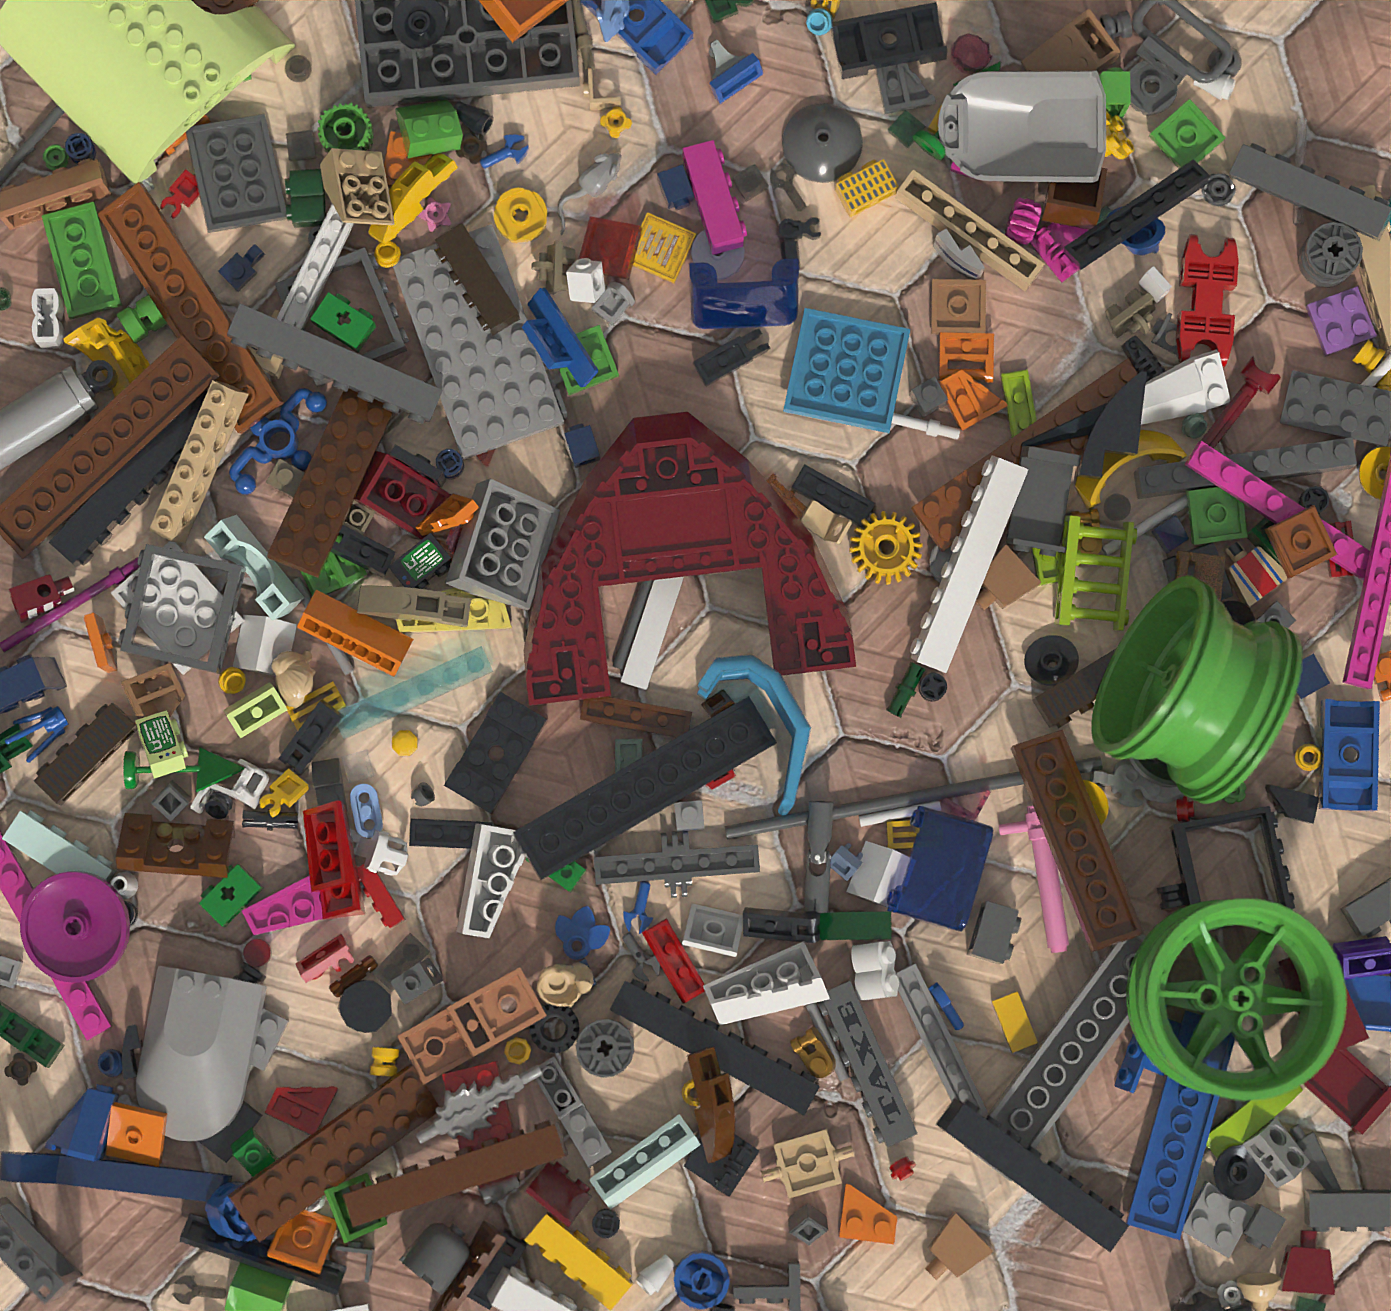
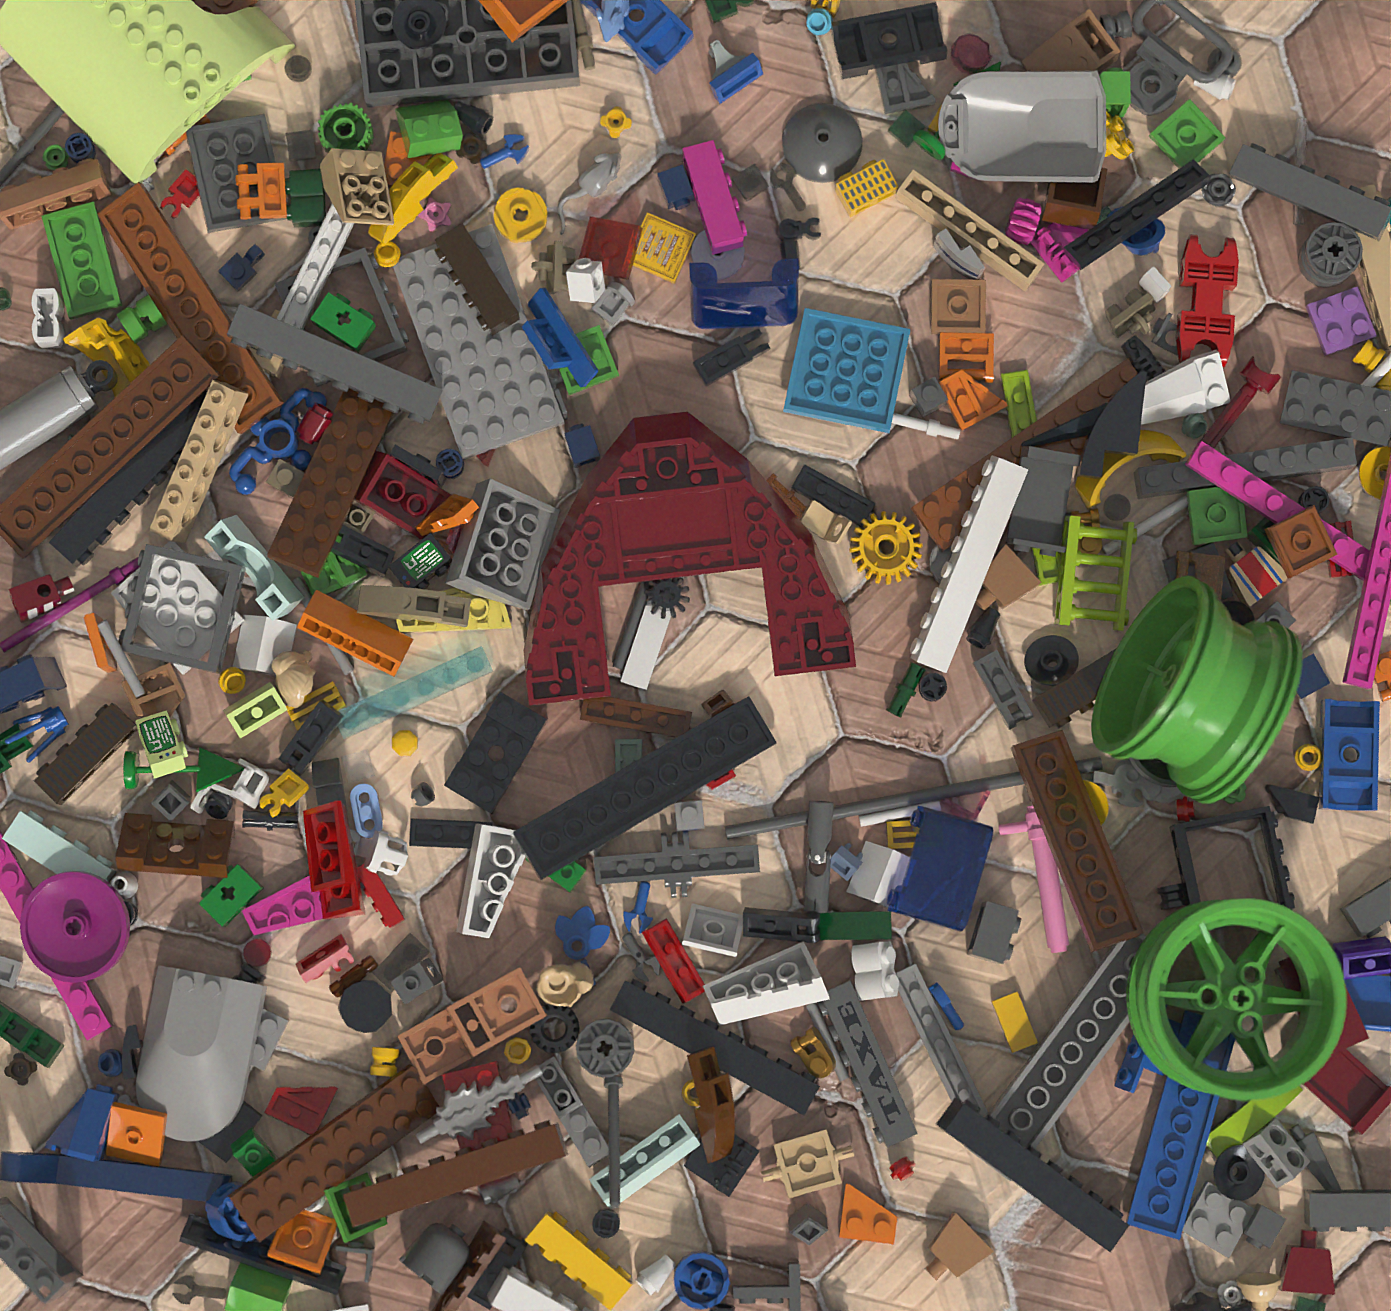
(121, 658): none -> light grey bar
(270, 188): none -> orange plate
(314, 423): none -> dark red brick
(519, 1105): none -> dark blue plate
(559, 1192): dark red slope -> none
(598, 103): tan bracket -> none
(613, 1085): none -> dark grey bar
(658, 600): none -> black gear
(783, 701): dark azure windscreen -> none
(983, 629): none -> black cone
(1002, 688): none -> dark grey plate
(1170, 534): dark blue slope -> none

